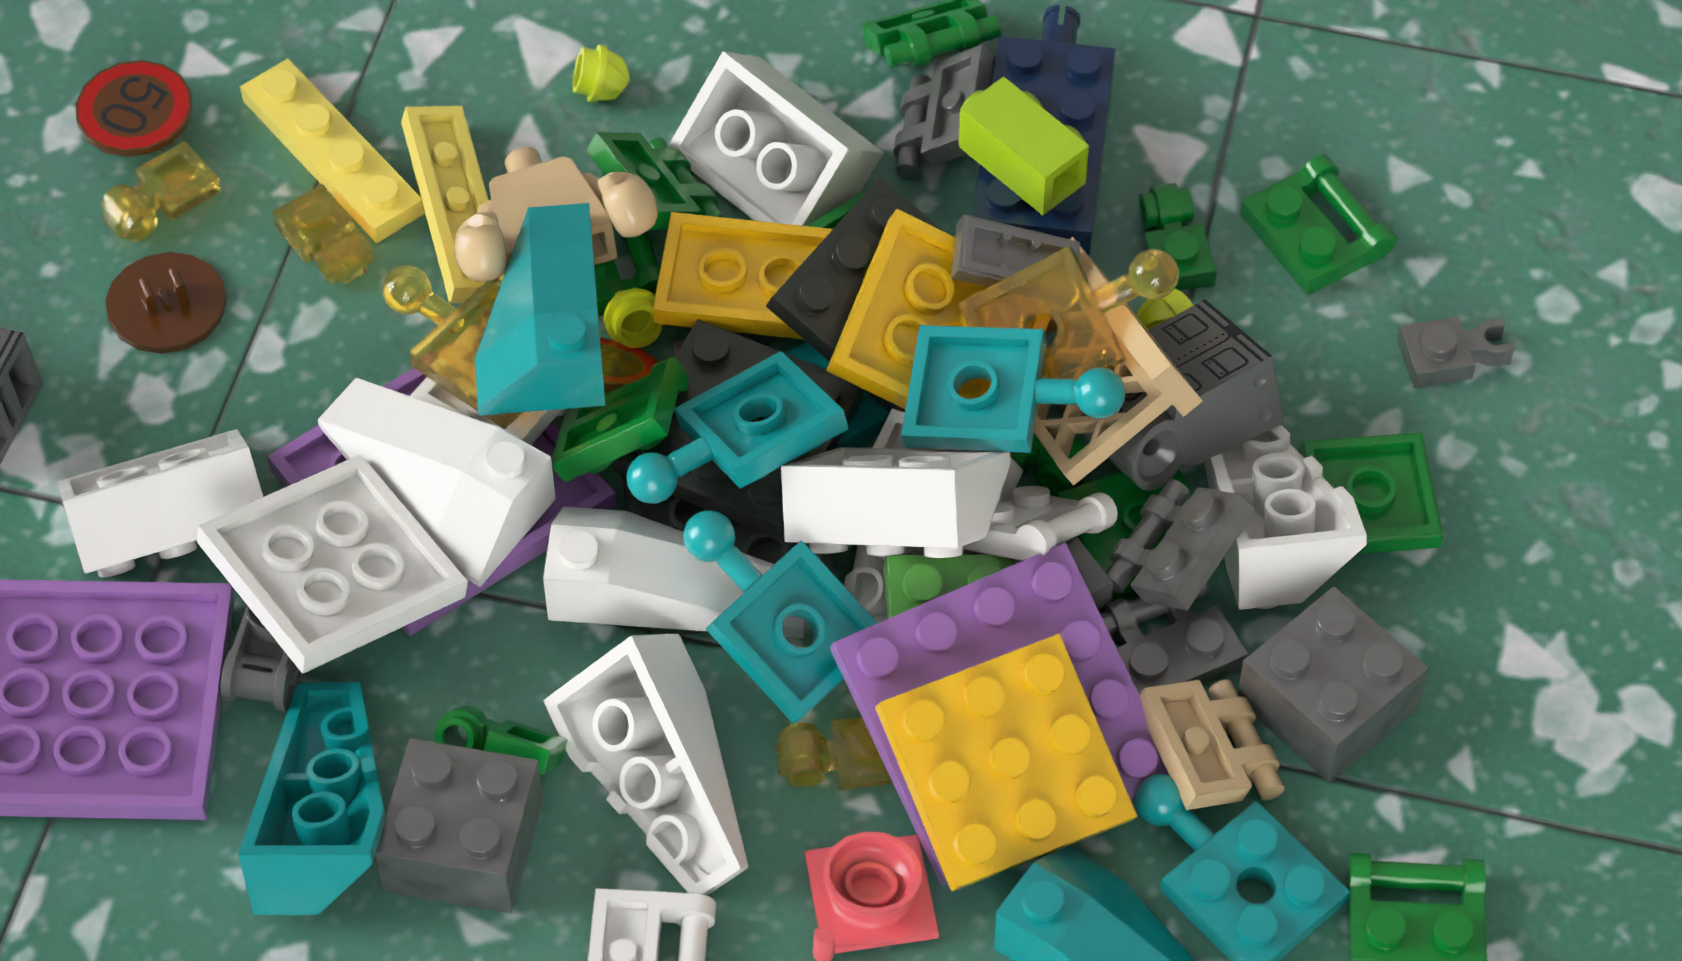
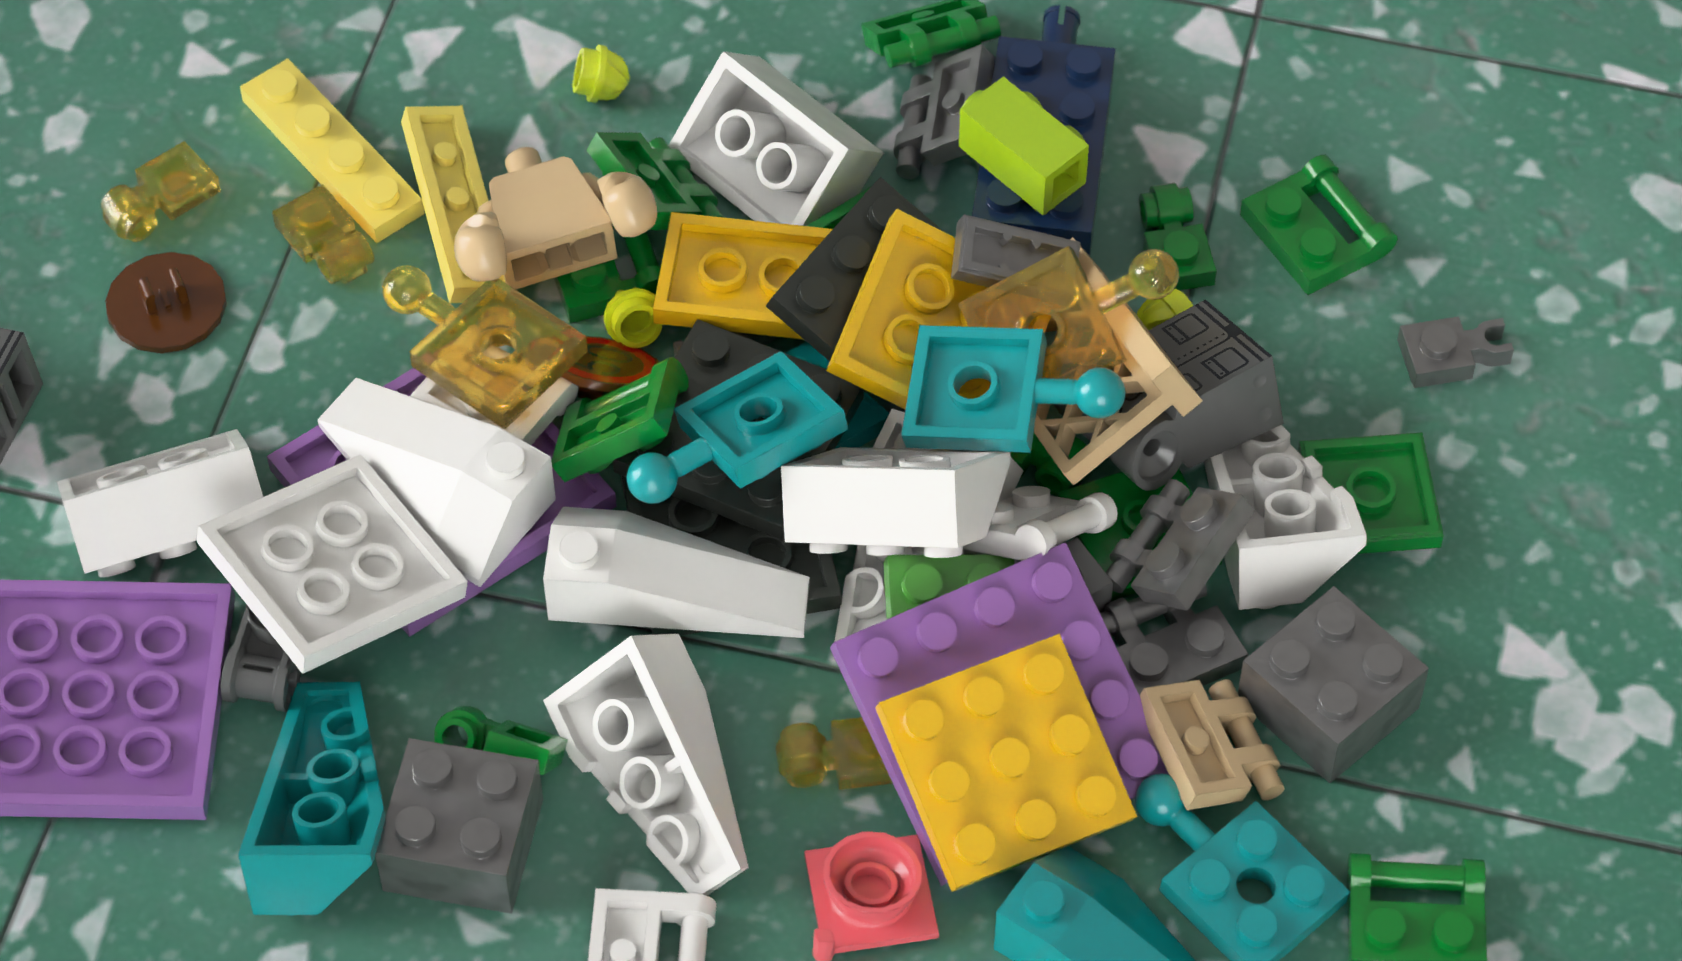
(134, 108): piece -> none
(545, 323): teal wedge -> none
(753, 623): teal plate -> none

